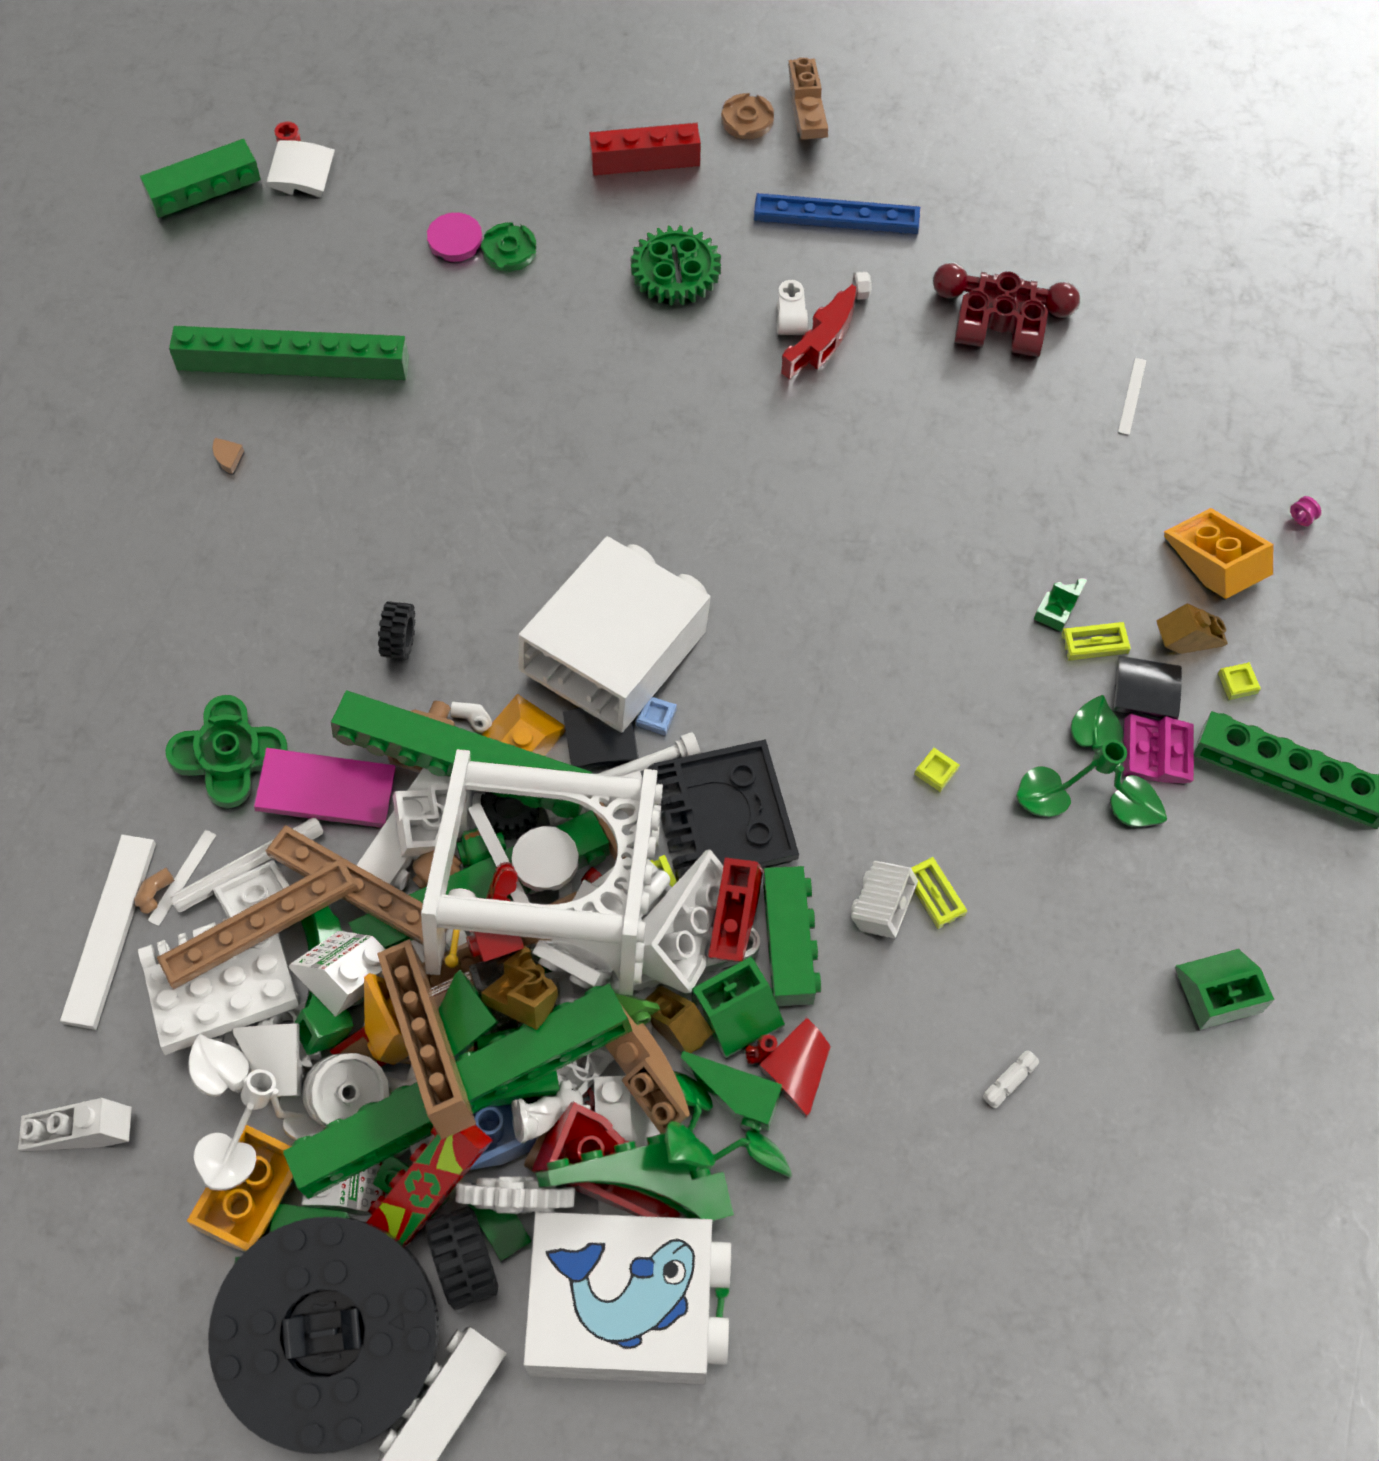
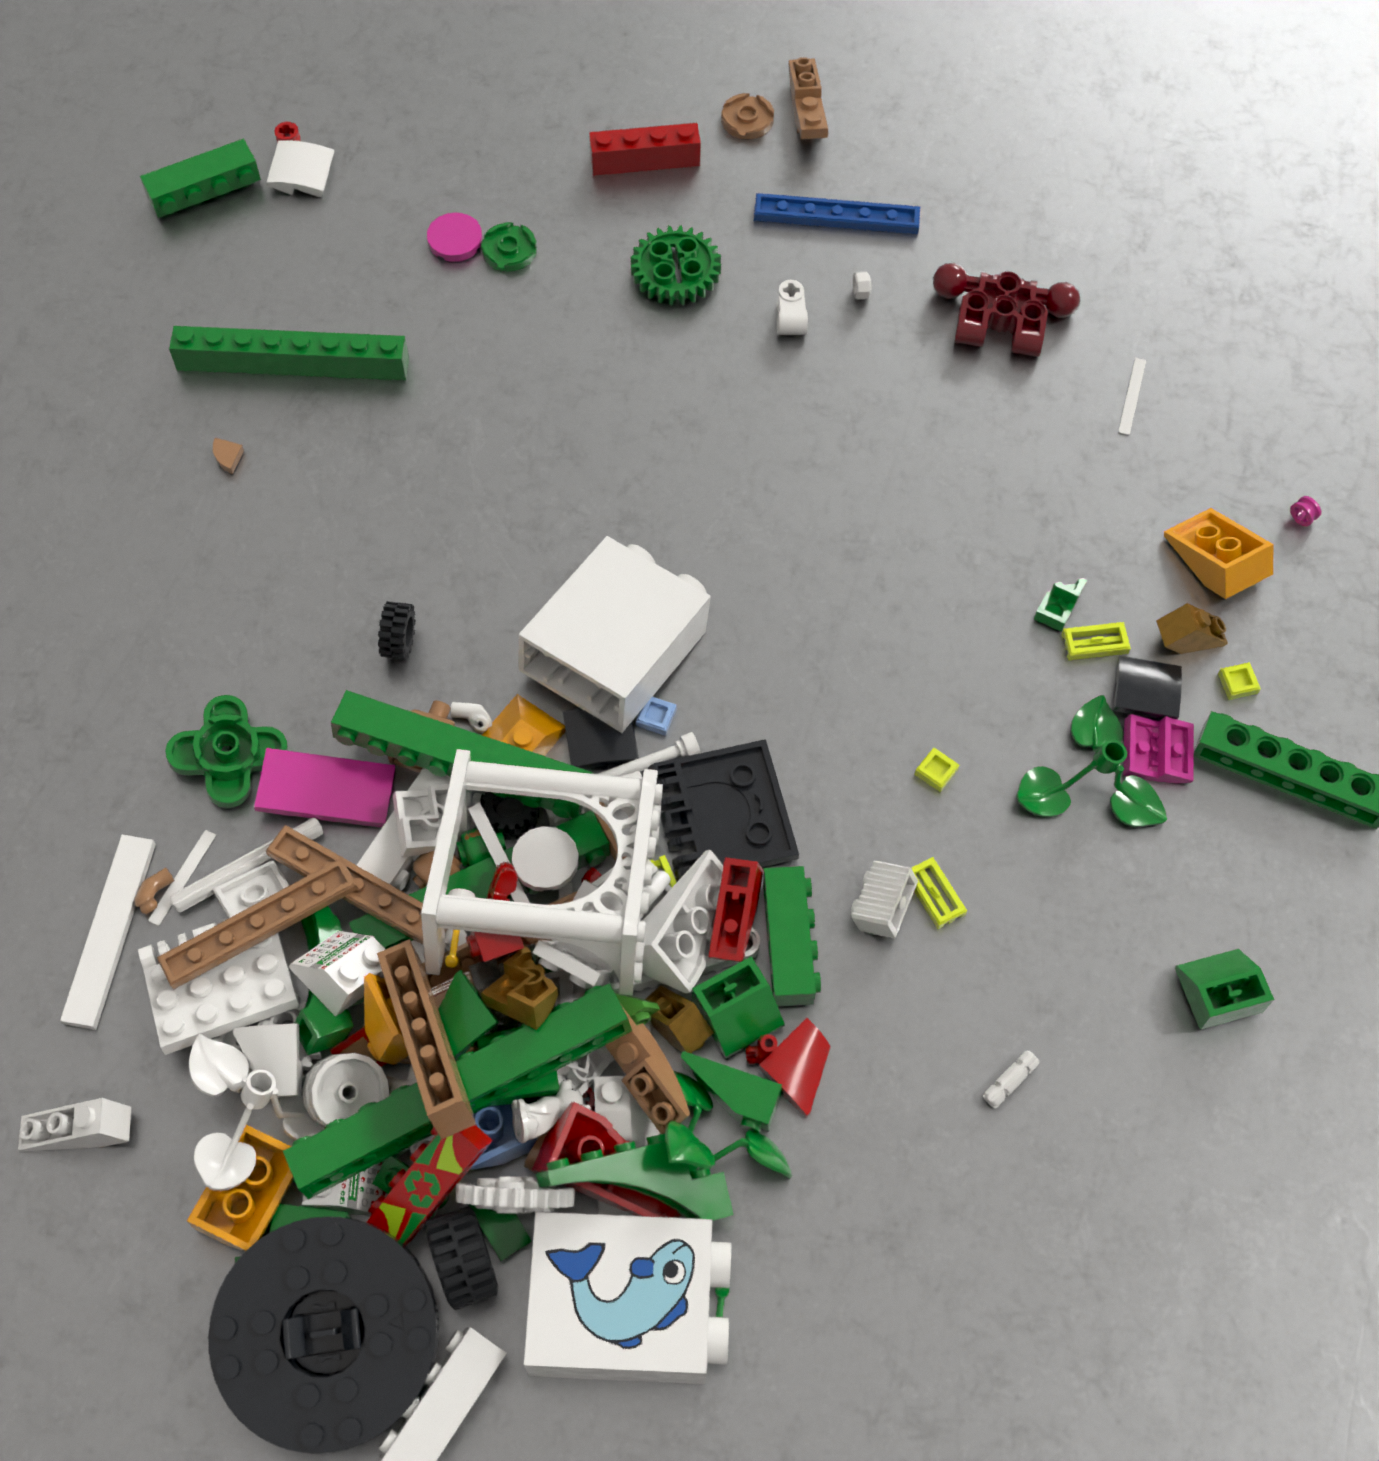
(824, 338): red slope -> none

